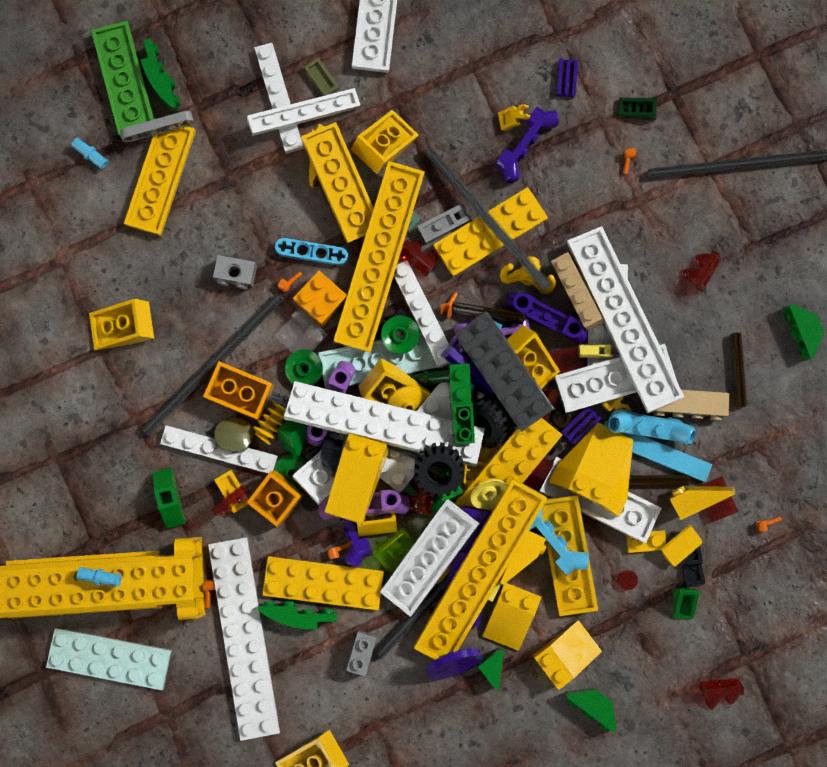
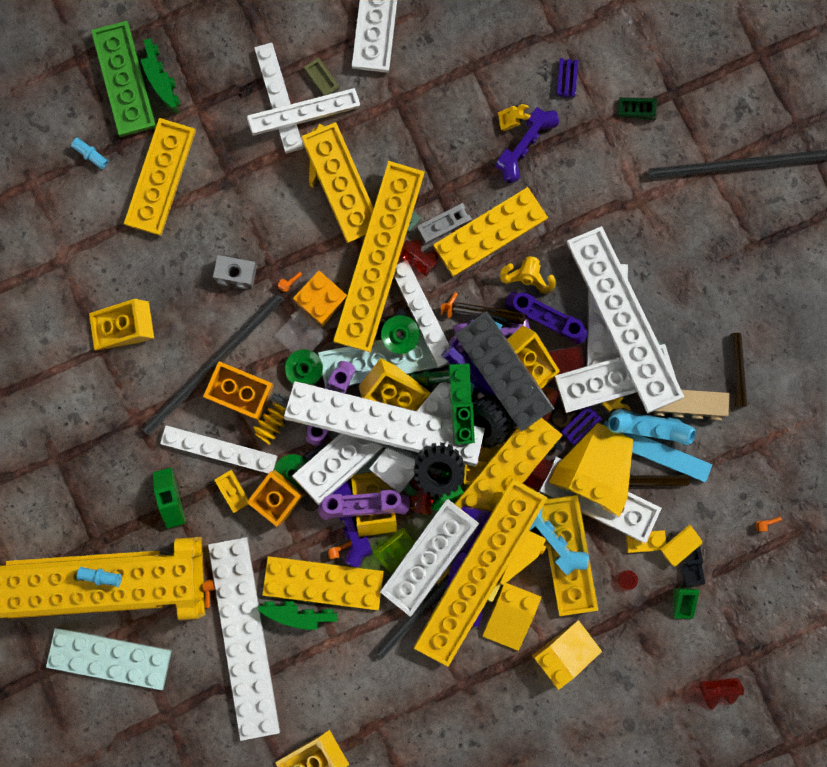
(156, 126): light grey beam -> none
(233, 434): olive dish -> none
(236, 496): clear red plate -> none
(293, 436): green slope -> none
(311, 254): medium azure beam -> none
(331, 454): black slope -> none
(356, 478): yellow slope -> none
(361, 653): light grey brick -> none
(383, 141): yellow slope -> none
(407, 398): yellow dish -> none
(454, 664): dark purple piece -> none
(486, 217): dark grey axle -> none
(487, 494): light yellow dish -> none
(492, 666): green slope -> none
(577, 291): tan brick -> none
(592, 351): light yellow bar -> none
(594, 706): green slope -> none
(629, 154): orange hand -> none
(696, 498): yellow slope -> none
(702, 276): clear red tile -> none
(723, 508): clear red plate -> none
(804, 329): green slope -> none

